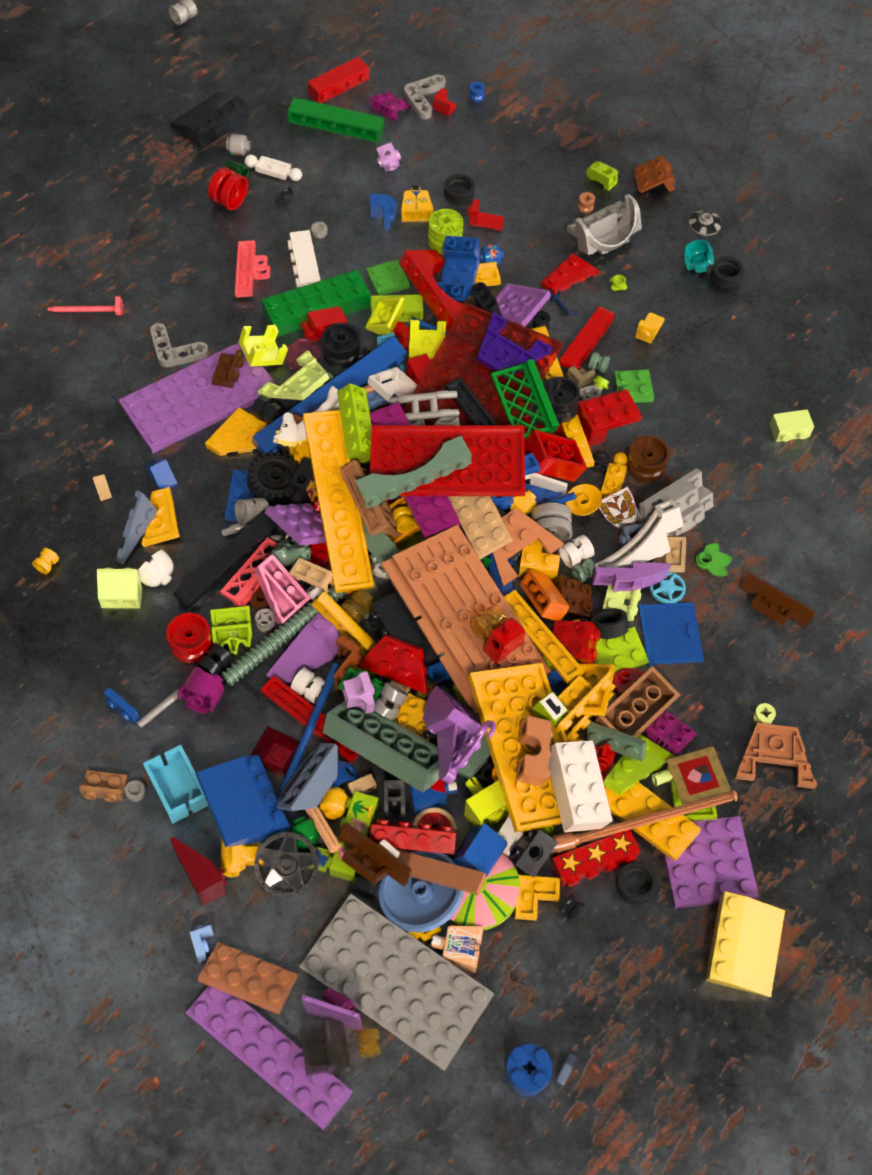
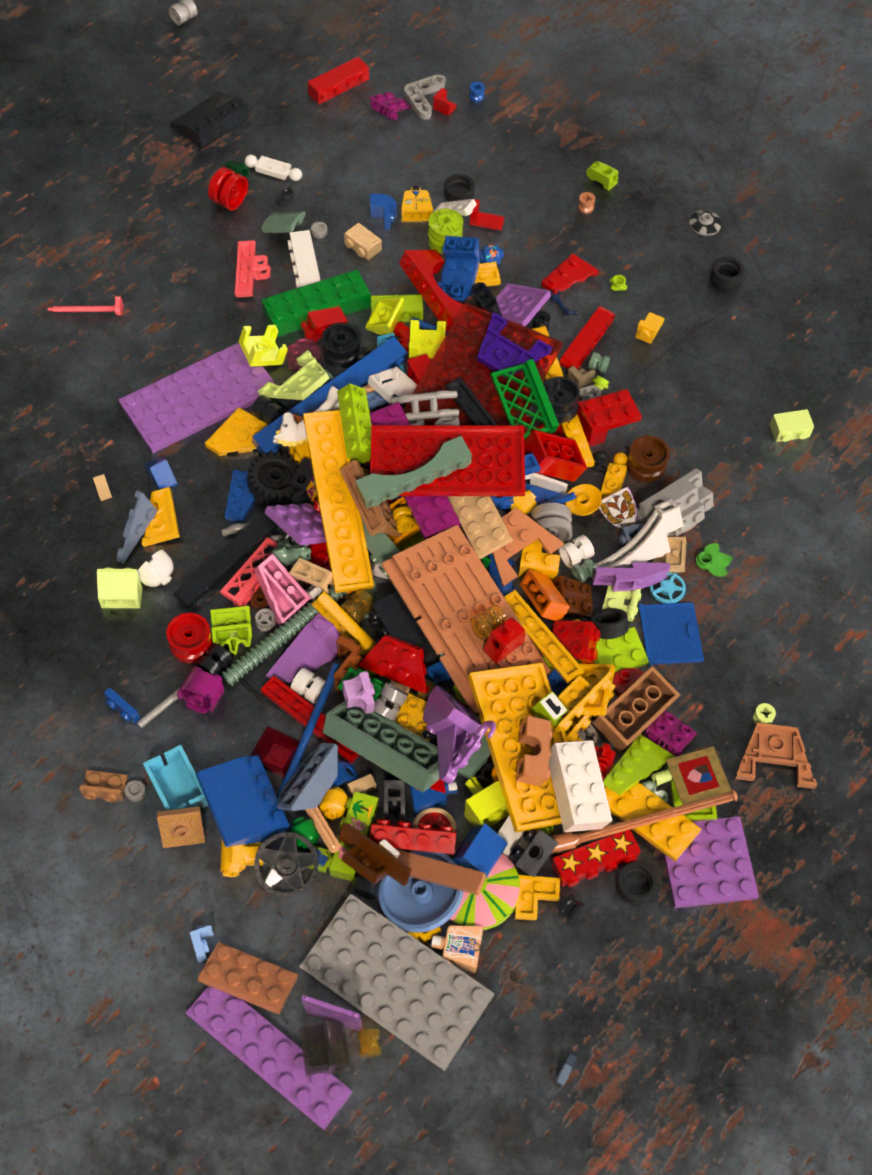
(45, 561): yellow wheel -> none
(173, 353): light grey beam -> none
(181, 827): none -> medium nougat plate
(204, 877): dark red slope -> none
(228, 369): reddish brown bracket -> none
(237, 144): light grey head -> none
(249, 509): light grey wheel -> none
(283, 221): none -> sand green slope
(336, 119): green brick -> none
(338, 999): magenta cone -> none
(362, 241): none -> tan brick
(387, 277): bright green plate -> none
(388, 157): lavender brick -> none
(463, 207): none -> white plate
(517, 1076): blue brick -> none
(601, 229): light grey piece -> none
(619, 742): sand green plate -> none
(637, 382): bright green plate -> none
(652, 787): none -> sand green piece
(653, 174): dark orange bracket -> none
(698, 255): teal hair -> none
(745, 944): light yellow slope -> none
(775, 602): reddish brown bracket -> none

